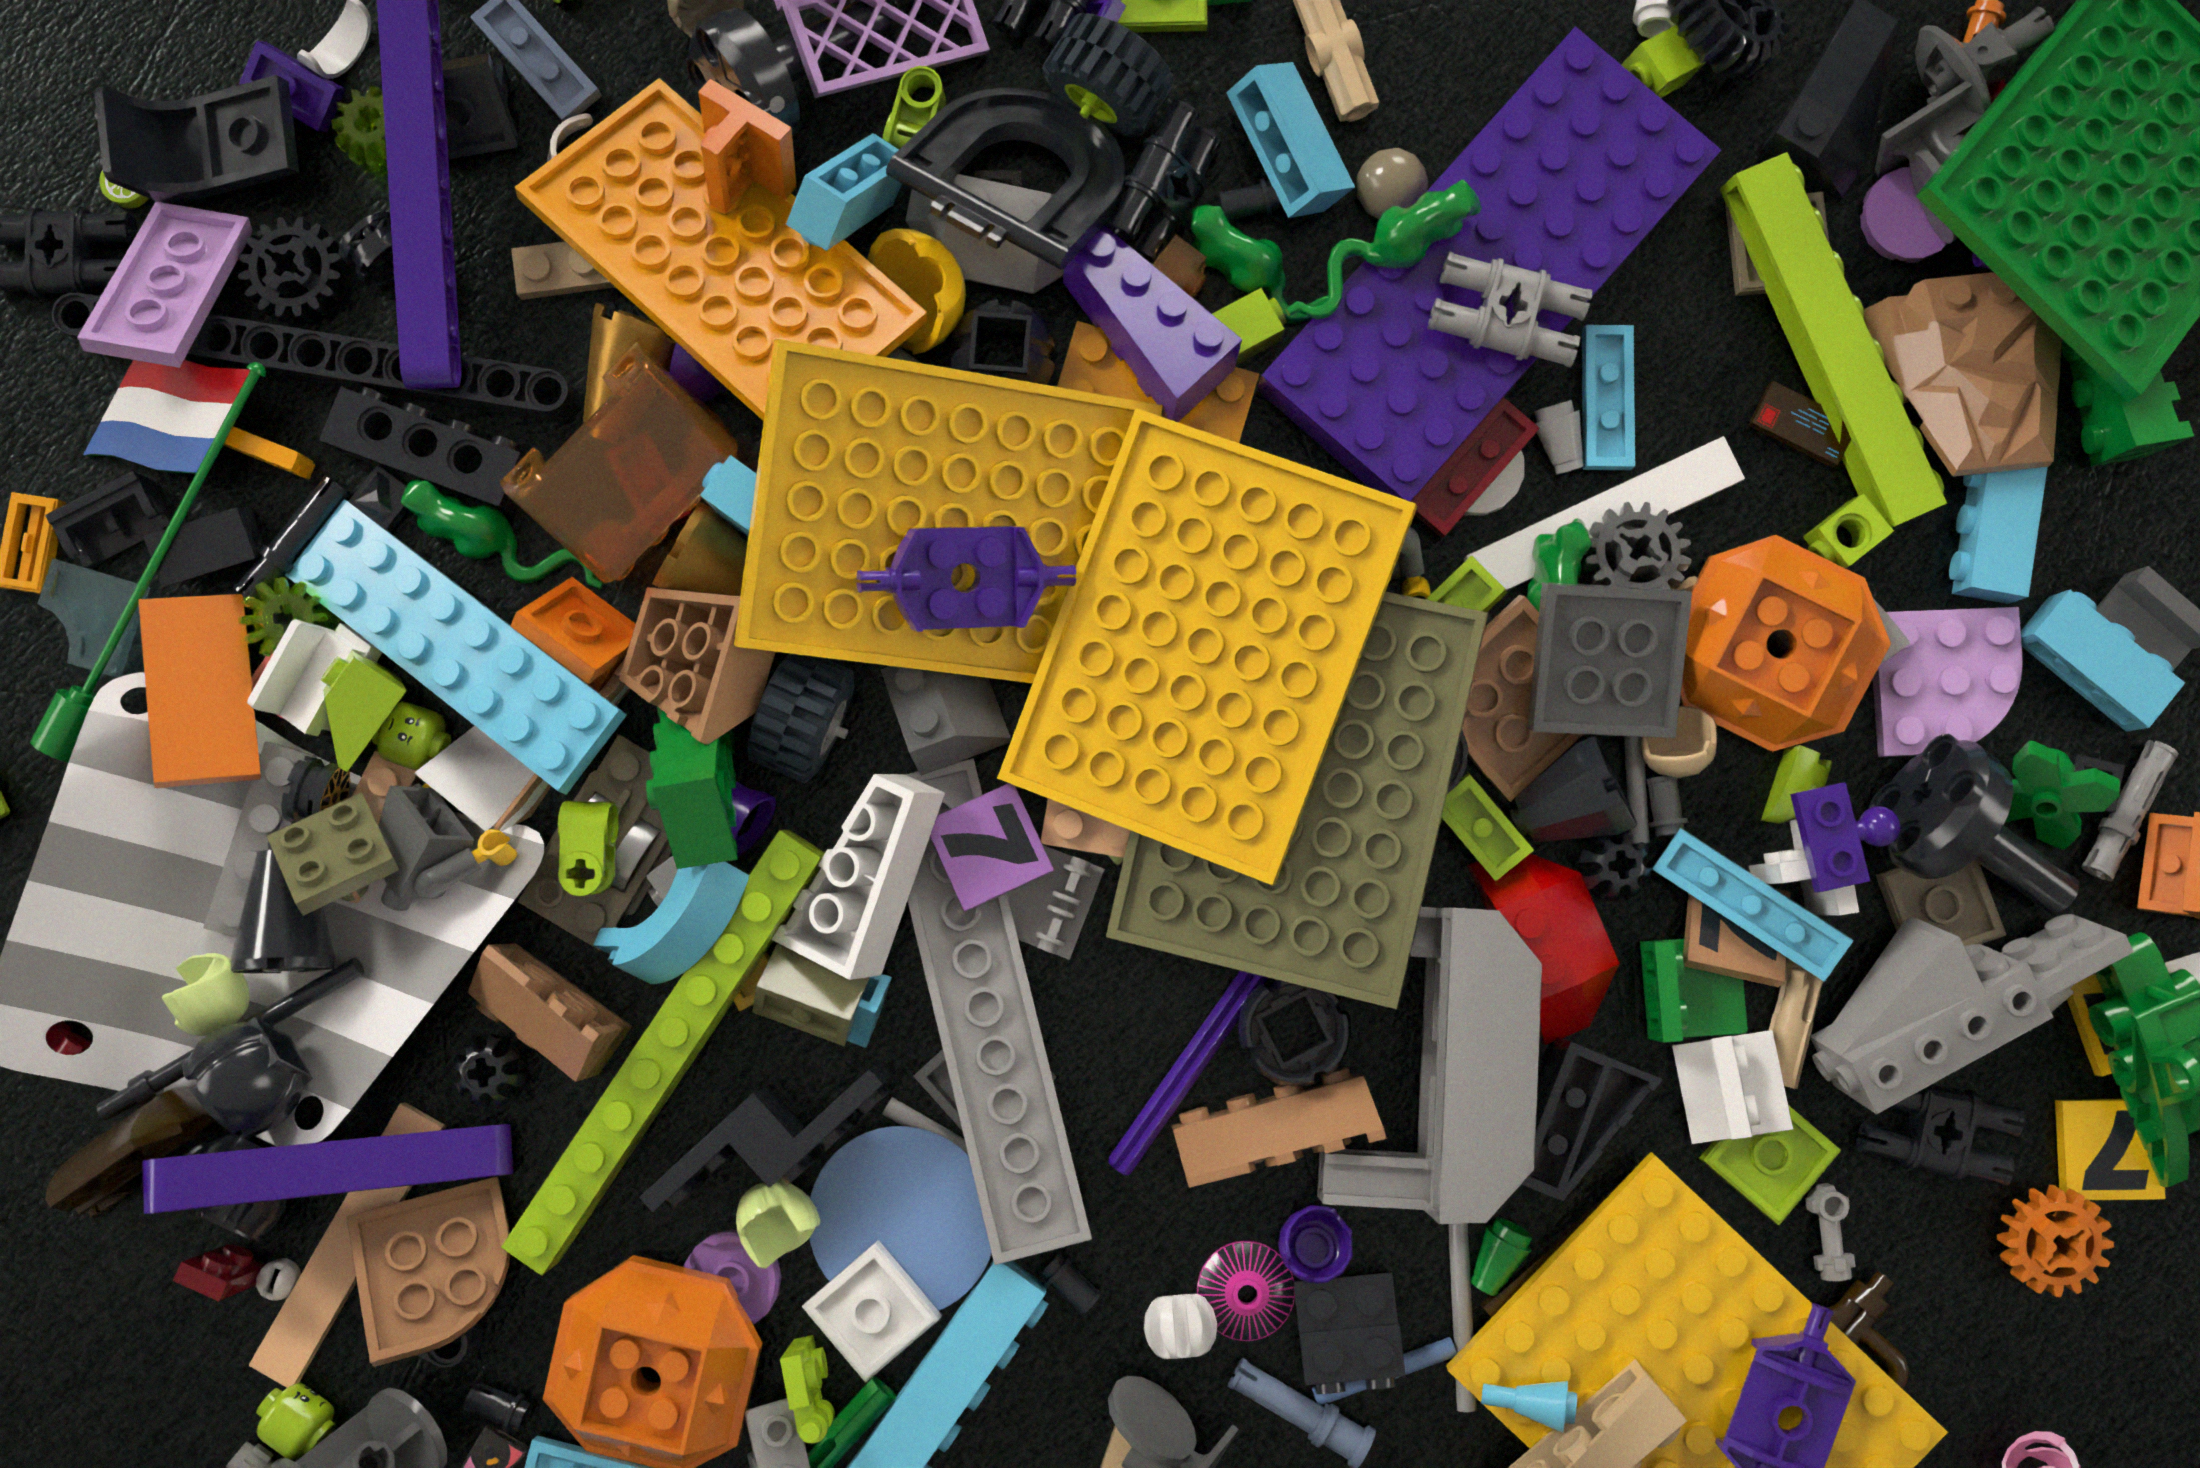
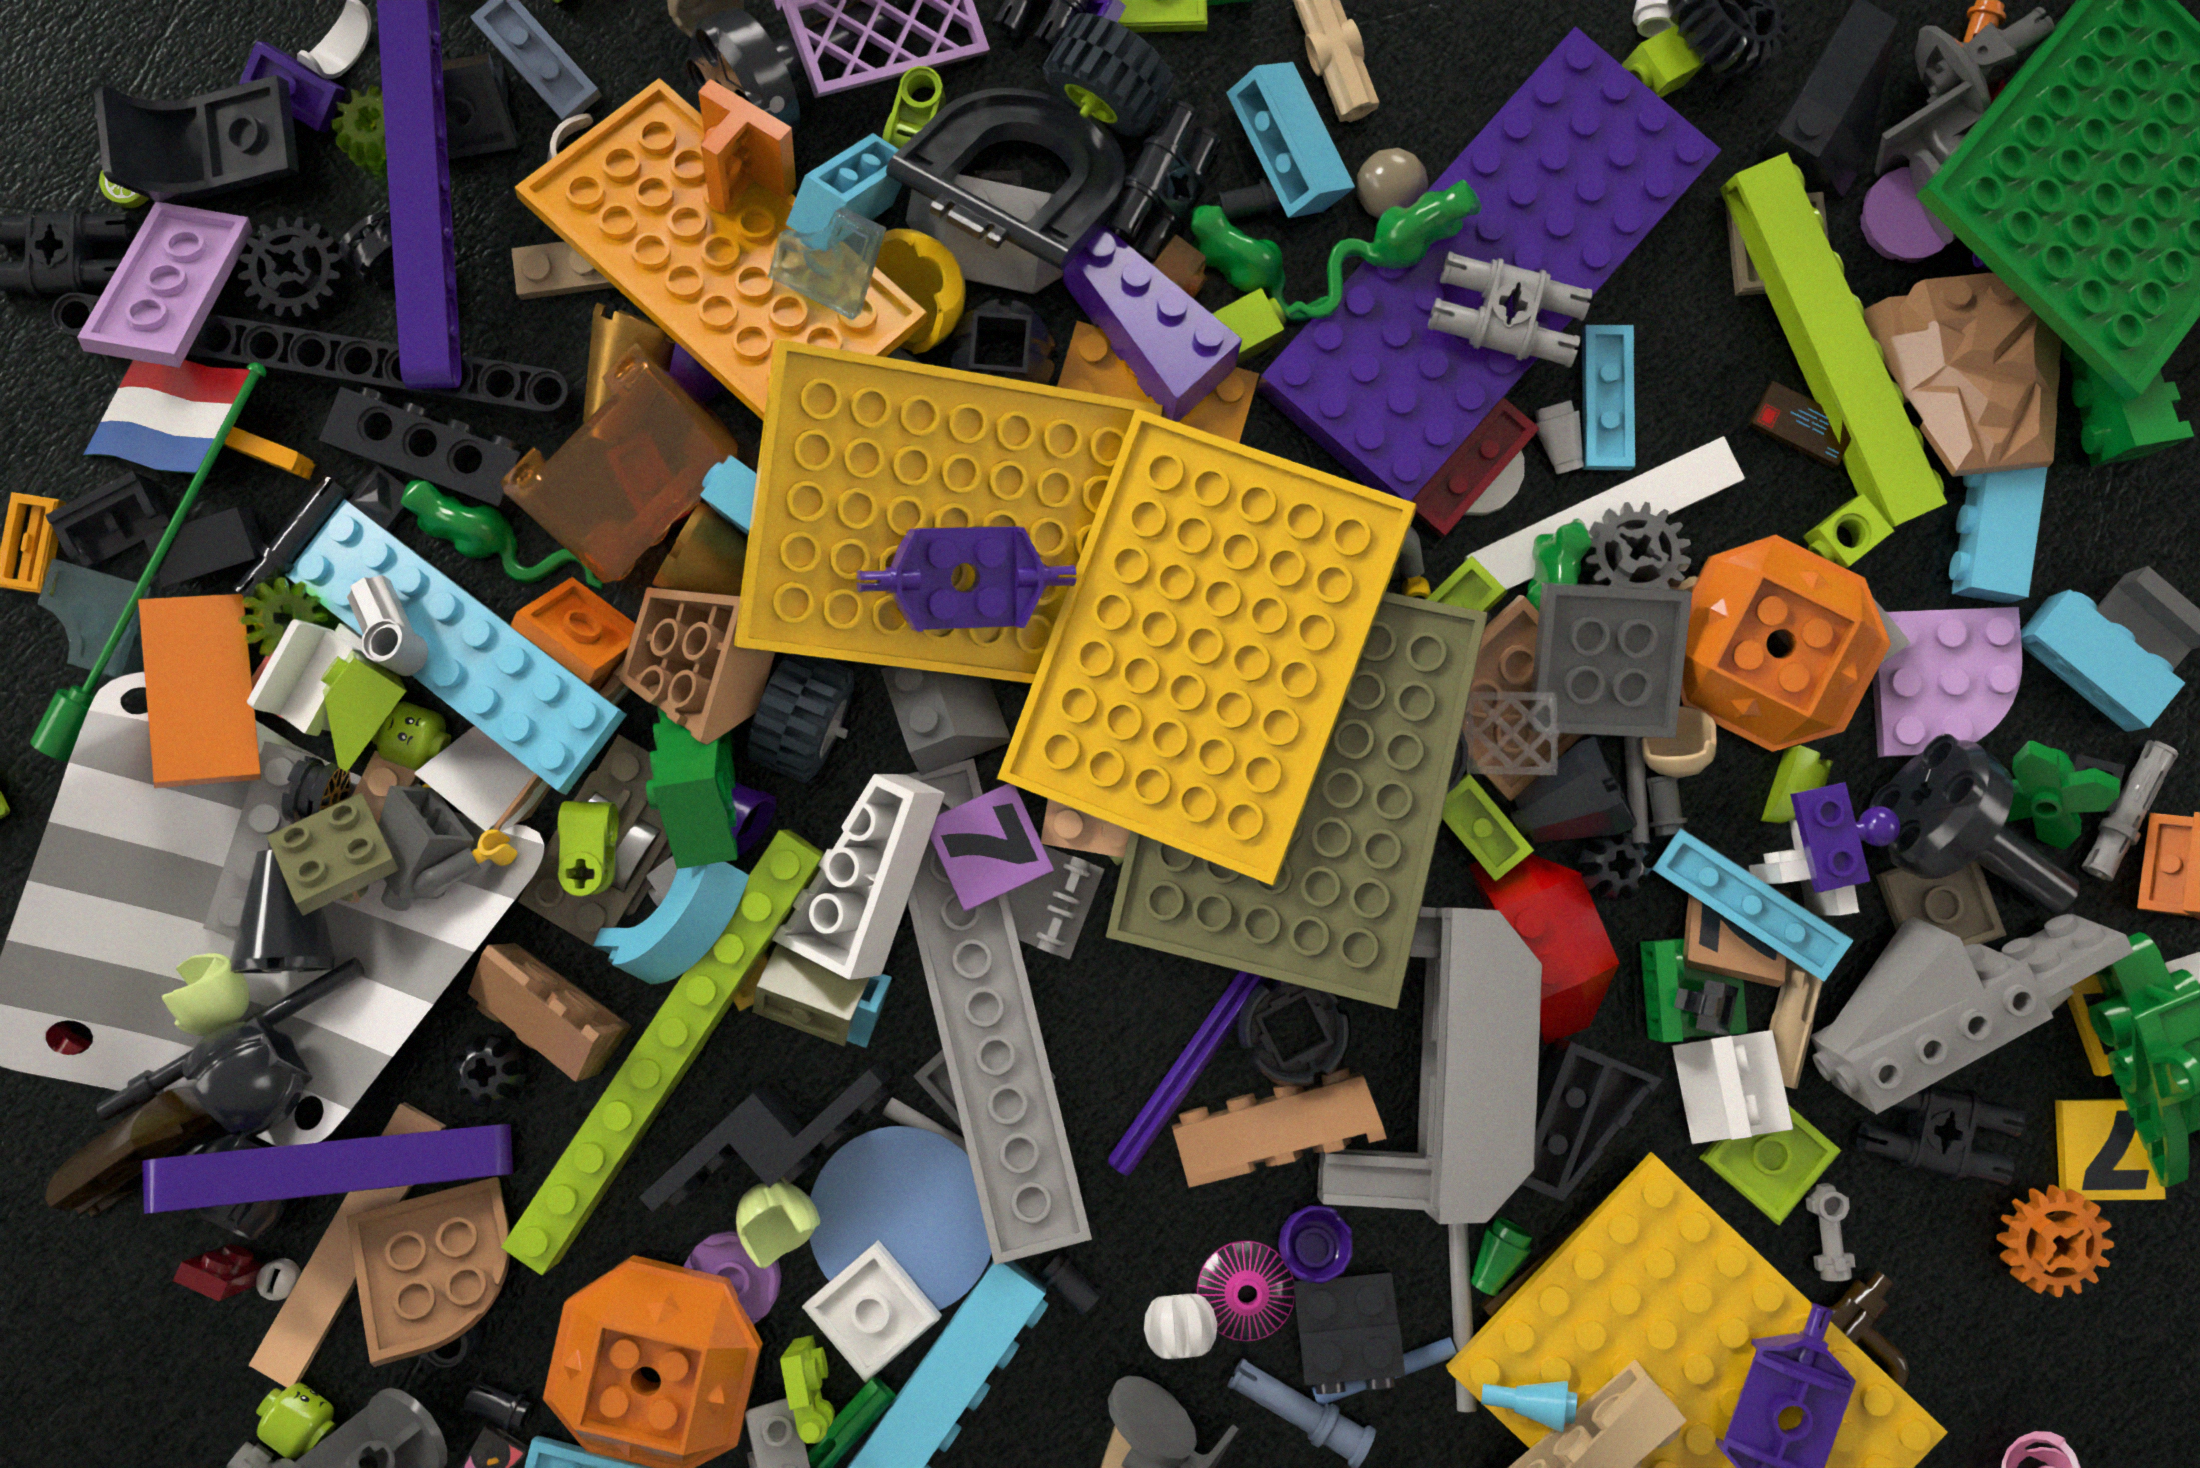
(385, 626): none -> light grey piece
(831, 263): none -> clear light blue tile
(1550, 733): none -> clear window
(1711, 1006): none -> black plate

